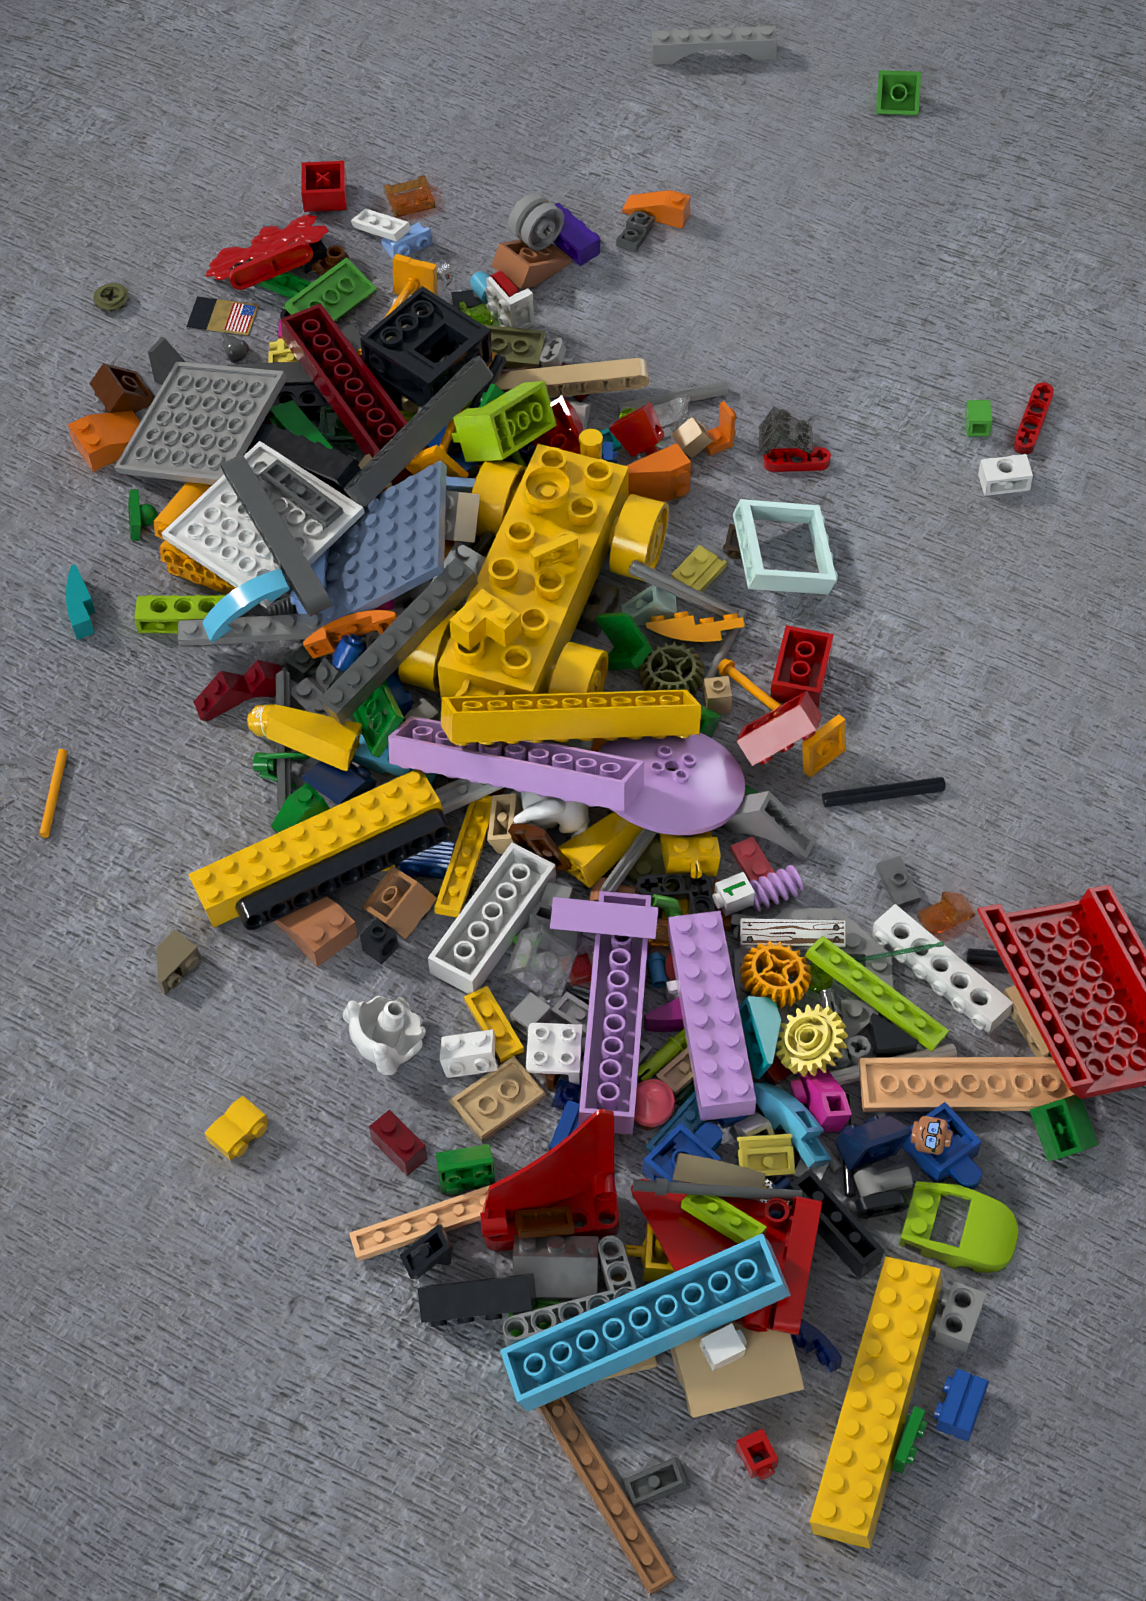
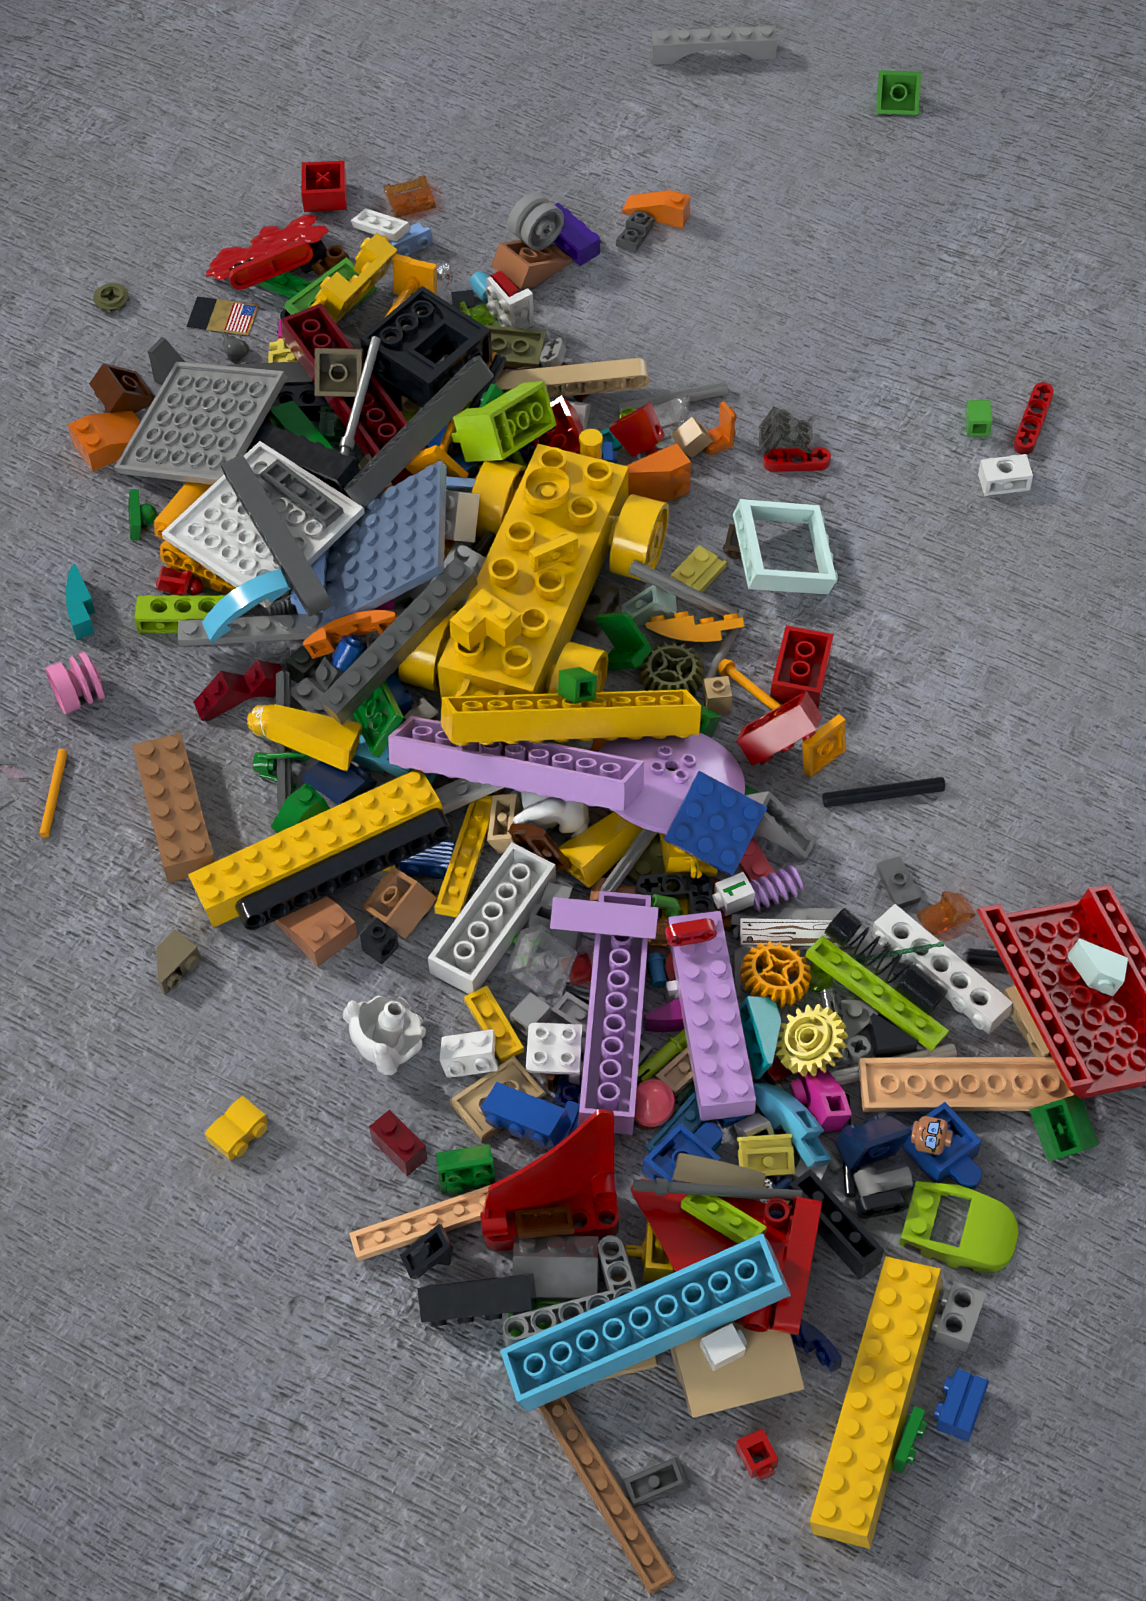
(75, 682): none -> bright pink wheel
(173, 806): none -> medium nougat brick
(178, 582): none -> red piece
(337, 371): none -> dark tan slope
(347, 442): none -> light grey bar
(372, 264): none -> yellow brick
(525, 1115): none -> blue brick
(577, 685): none -> green brick
(690, 932): none -> red beam
(715, 823): none -> blue plate
(915, 983): none -> black piece
(1098, 966): none -> light aqua slope

